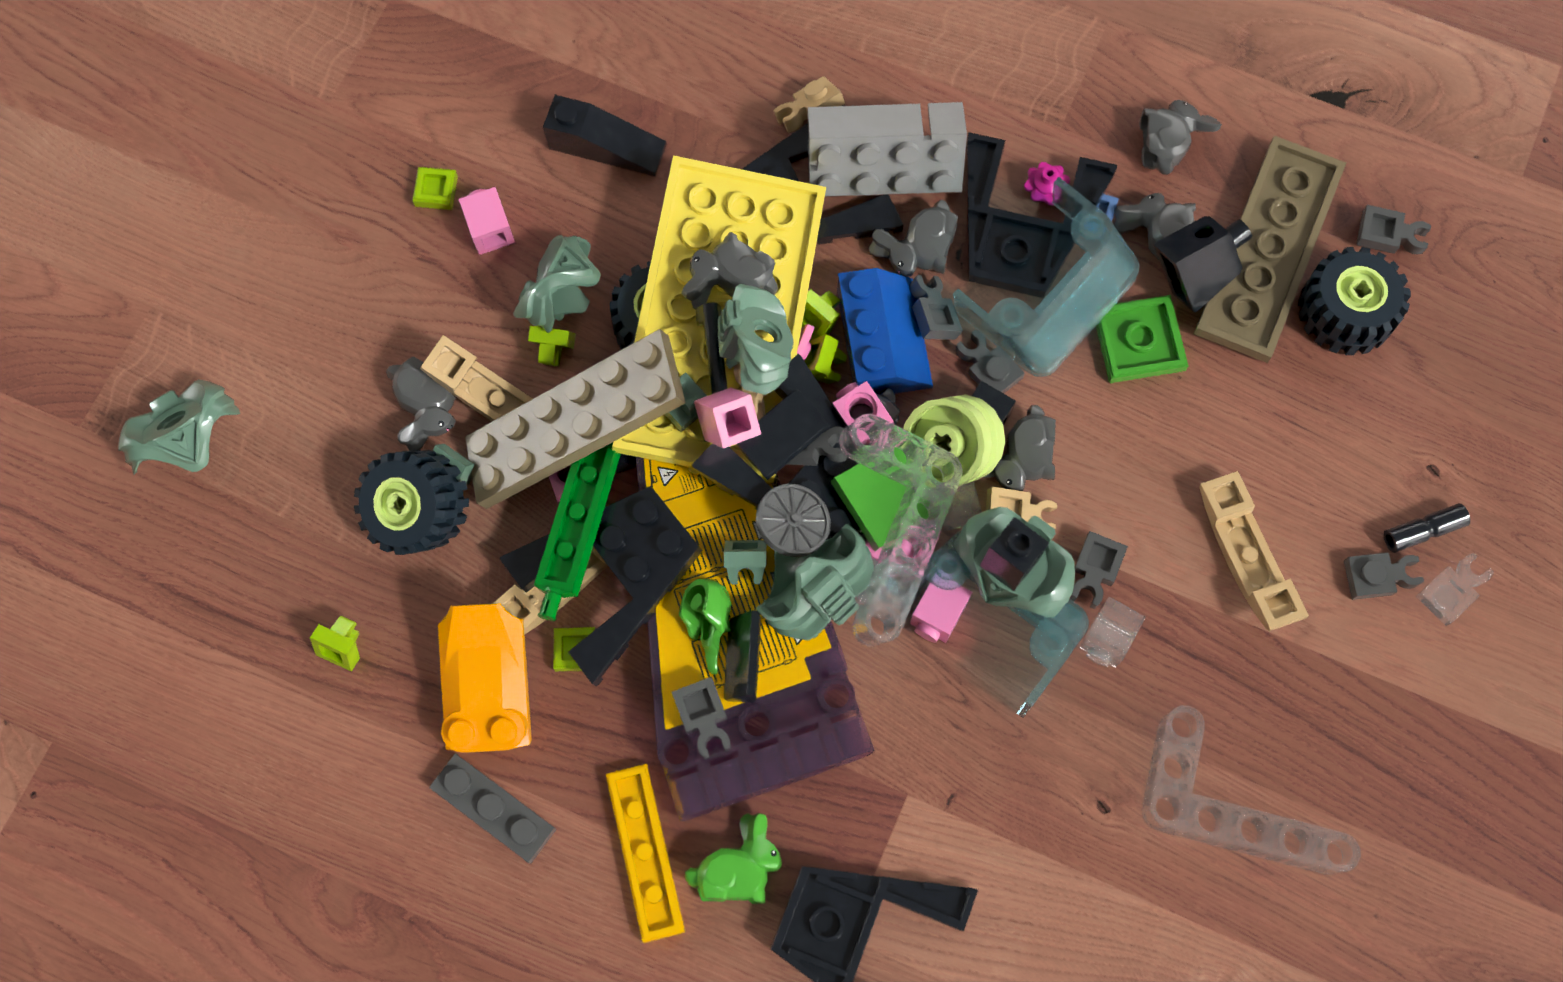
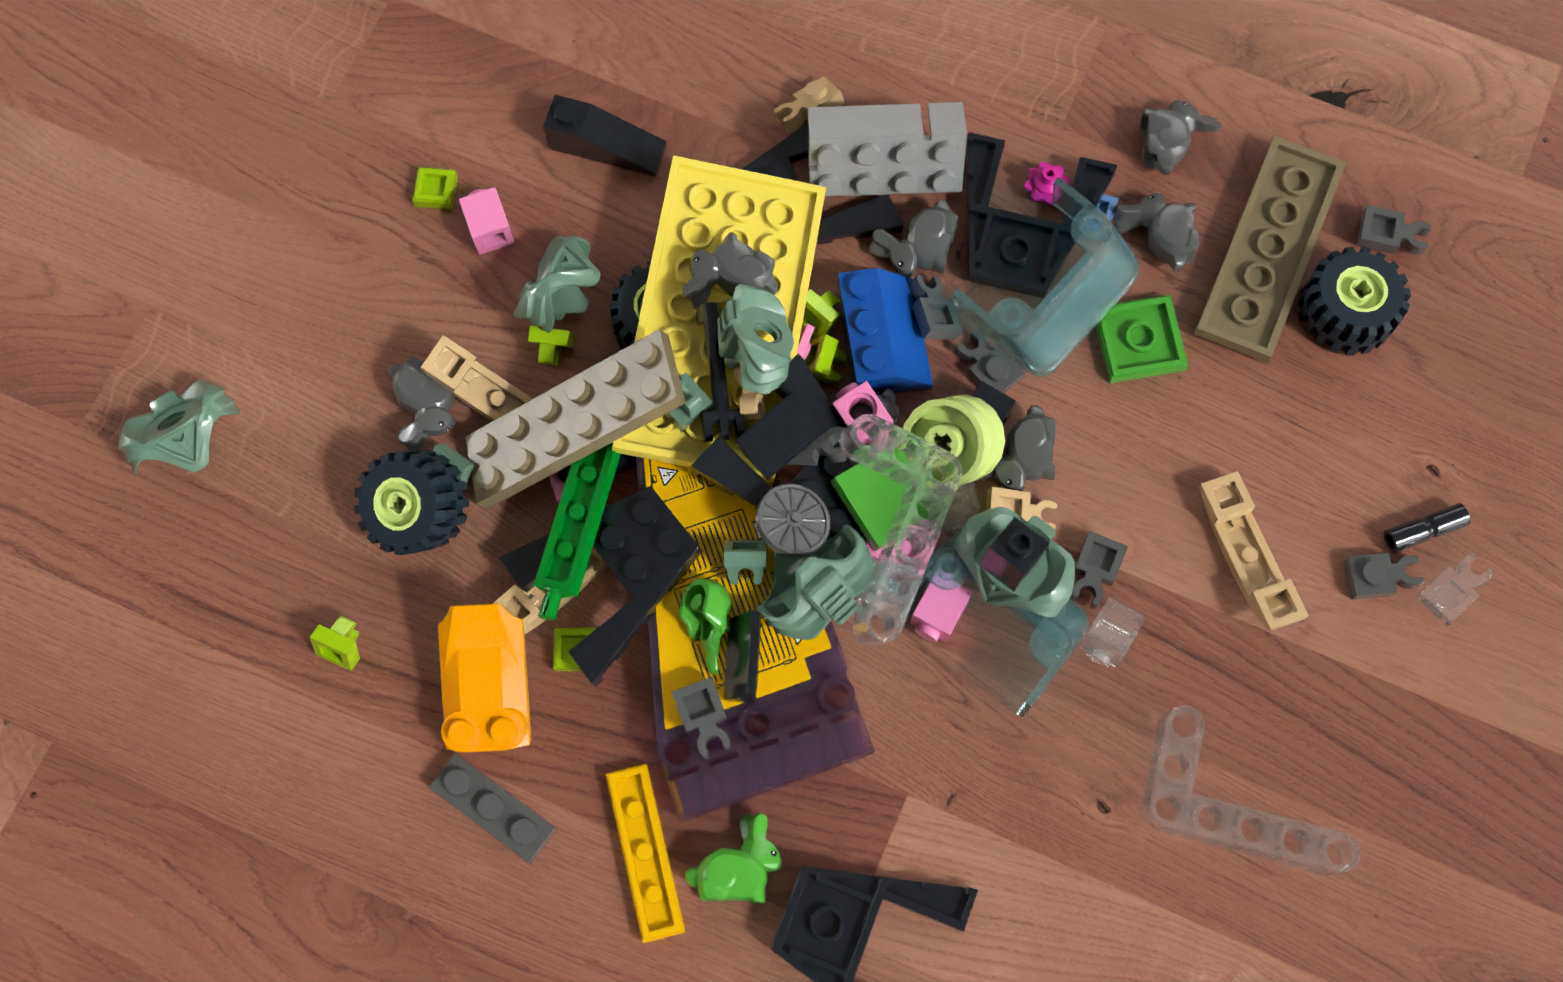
(727, 417): bright pink brick -> none
(1202, 259): black torso -> none

